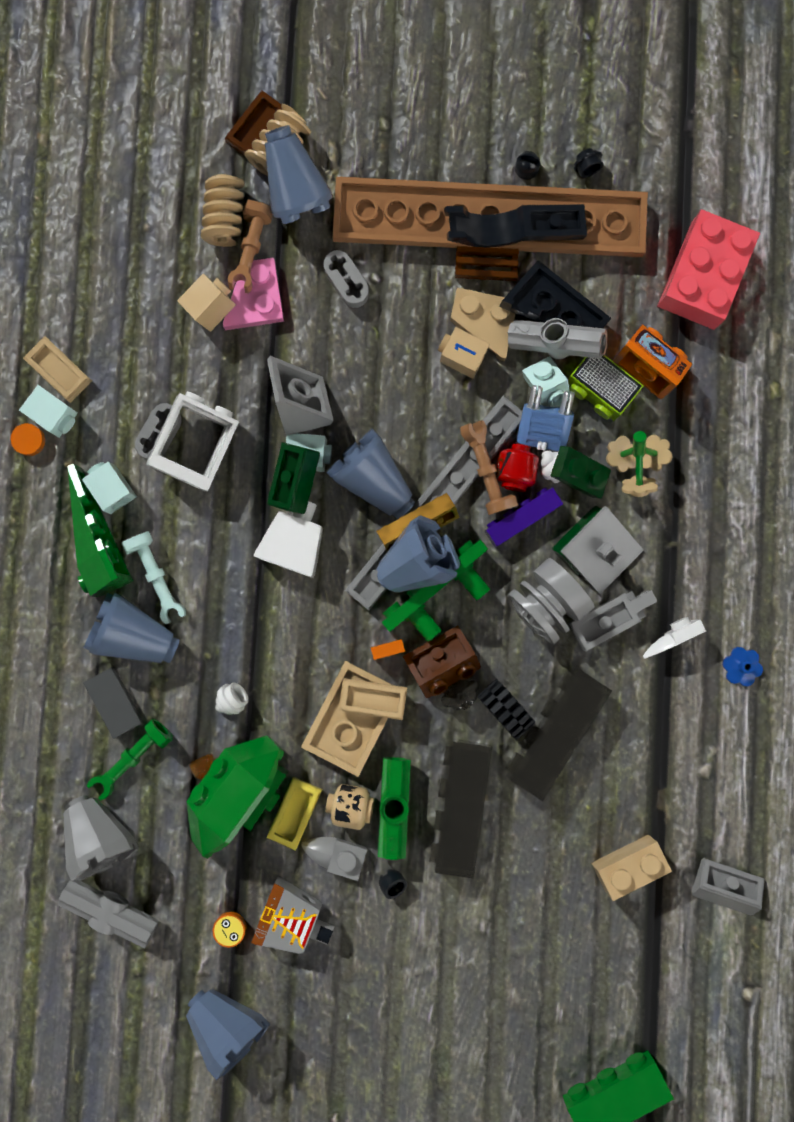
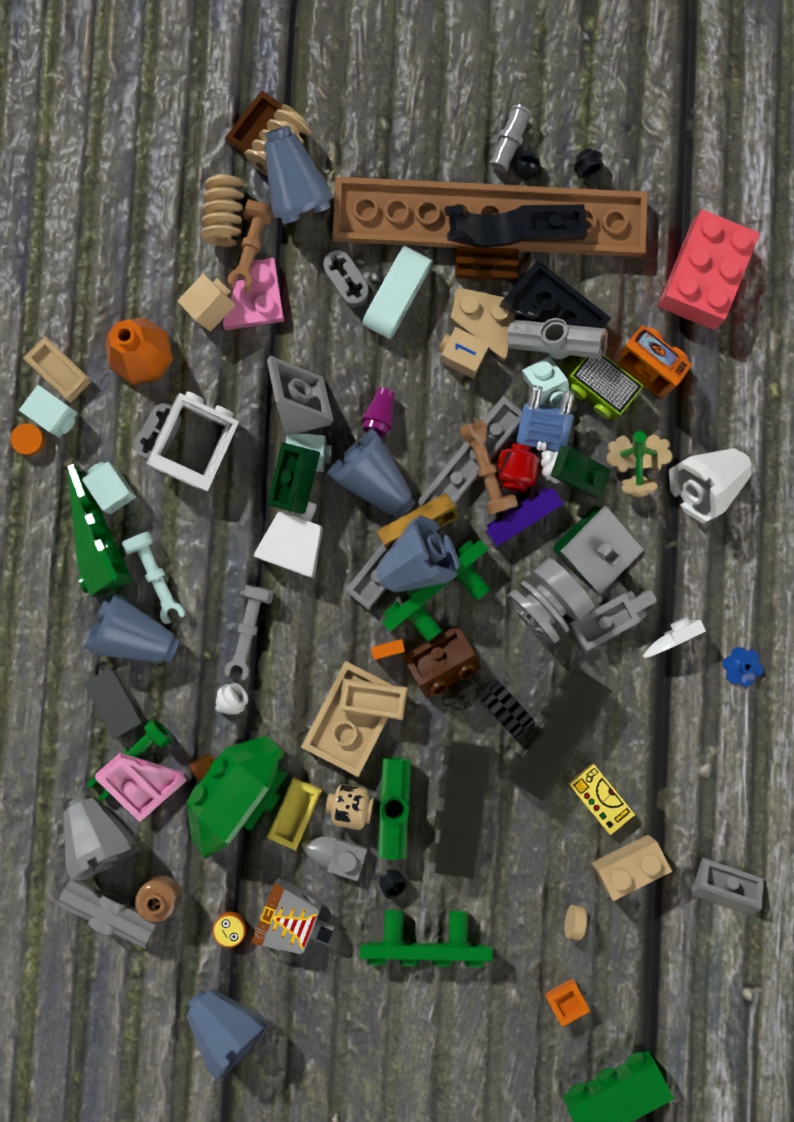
(138, 350): none -> orange cone
(139, 783): none -> bright pink wing
(168, 902): none -> medium nougat head
(247, 628): none -> light grey piece
(379, 413): none -> magenta cone
(397, 292): none -> light aqua beam
(441, 954): none -> green plate
(510, 138): none -> light grey pin
(567, 1002): none -> orange plate
(575, 922): none -> tan tile
(601, 799): none -> light yellow tile
(709, 482): none -> white cone

